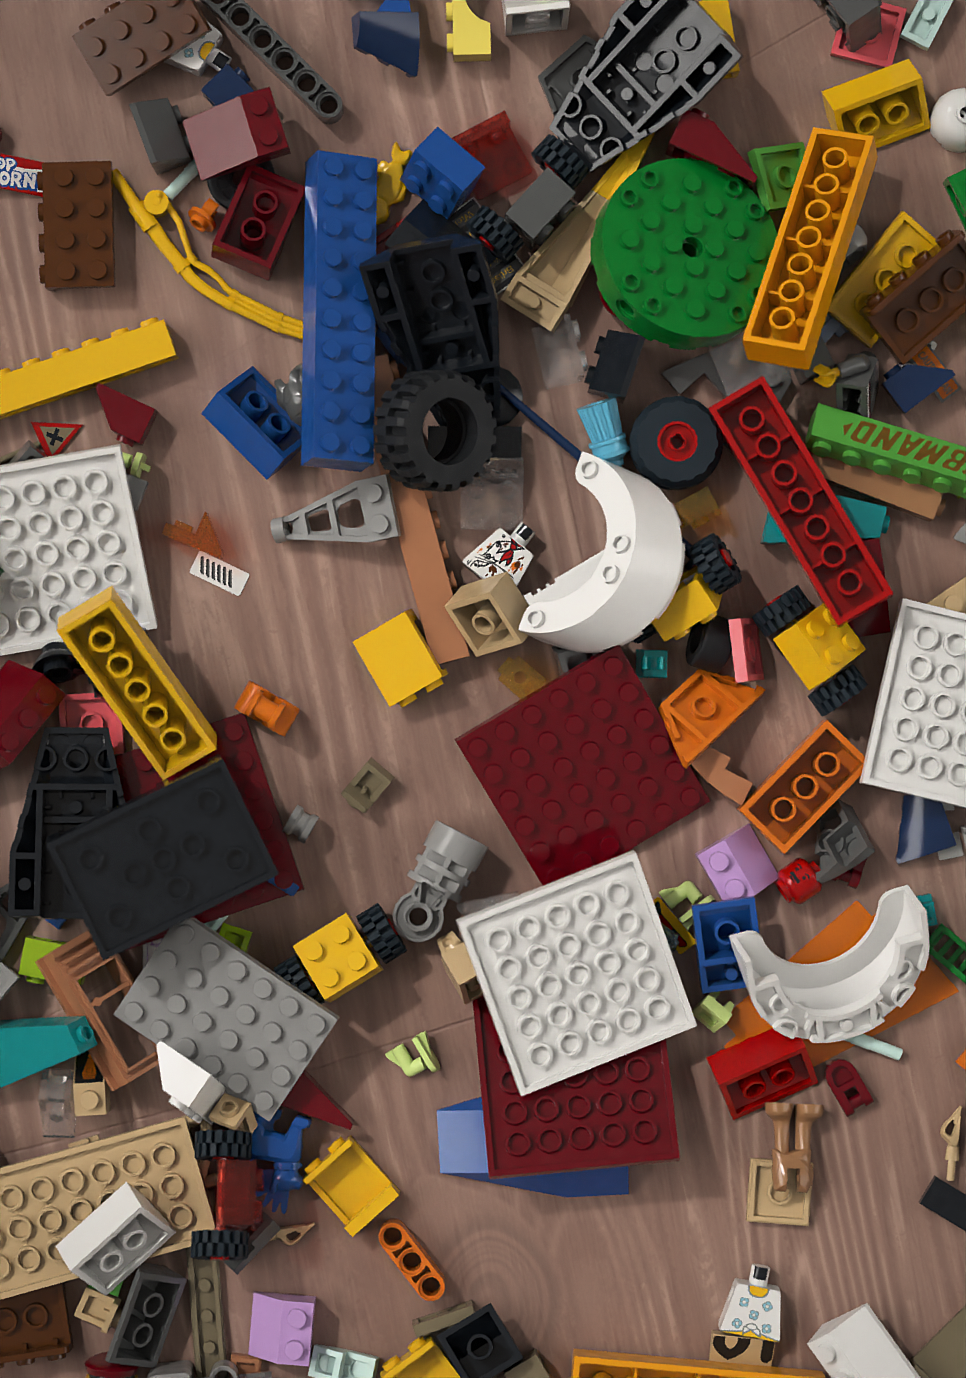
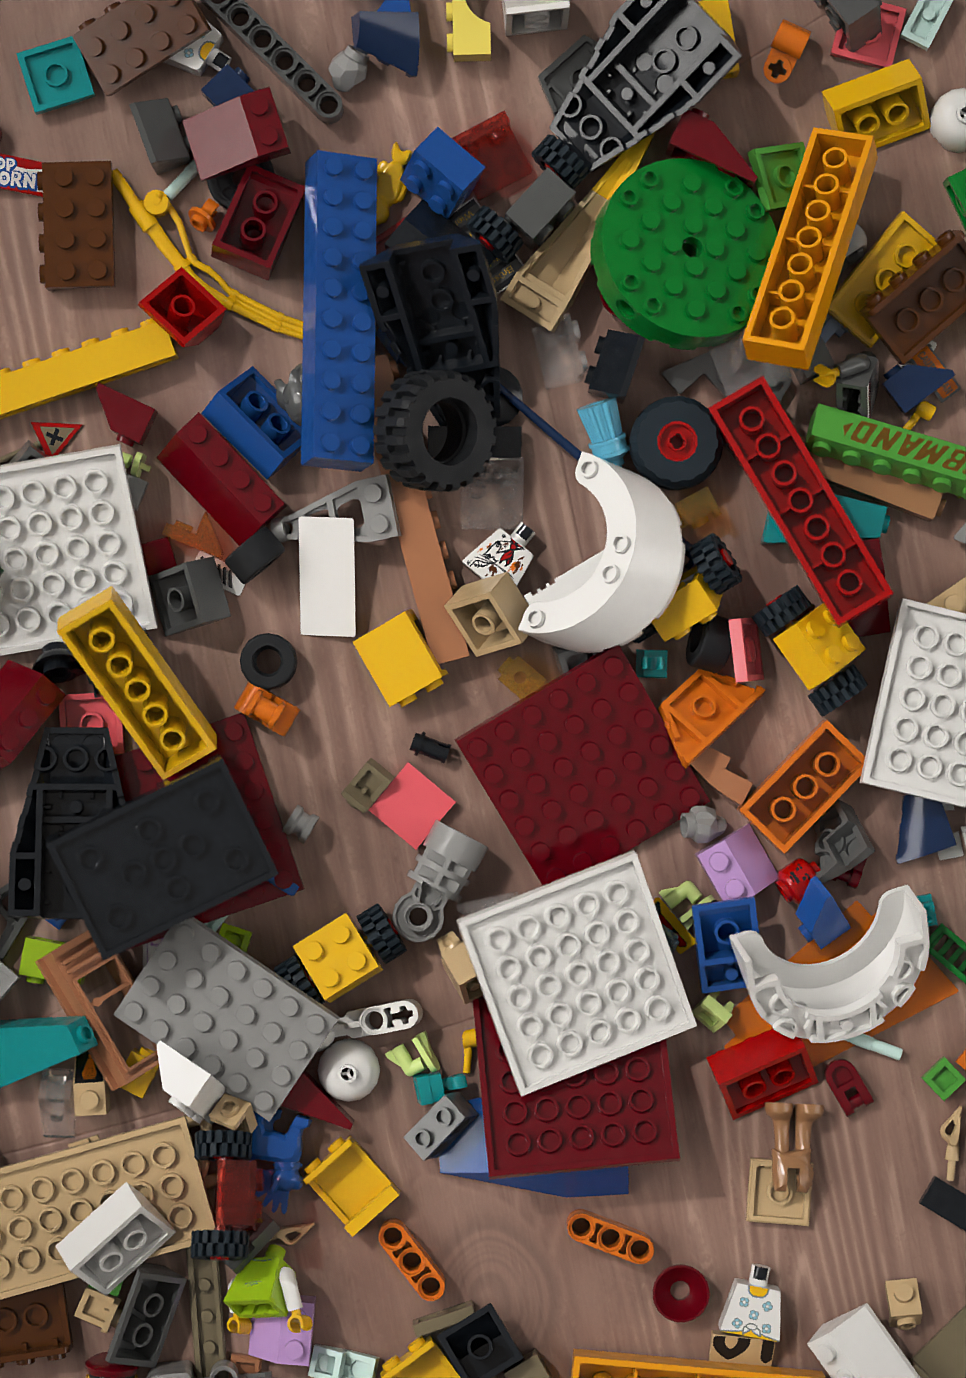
(55, 75): none -> teal plate
(141, 1084): none -> yellow brick
(158, 555): none -> dark red slope
(184, 309): none -> red slope
(189, 596): none -> dark grey slope
(220, 480): none -> dark red slope
(252, 650): none -> black tyre
(254, 555): none -> black tyre
(263, 1290): none -> lime torso
(327, 576): none -> white sticker
(348, 68): none -> light grey rock
(352, 1055): none -> white cylinder
(357, 1023): none -> white beam
(411, 805): none -> coral tile
(430, 747): none -> black pin
(431, 1086): none -> teal piece
(441, 1126): none -> brick
(469, 1041): none -> yellow hand
(621, 1247): none -> orange beam
(688, 1307): none -> dark red piece
(702, 824): none -> light grey rock
(788, 47): none -> orange piece
(820, 915): none -> blue slope
(903, 1303): none -> tan bracket
(924, 410): none -> yellow hand
(943, 1078): none -> bright green plate

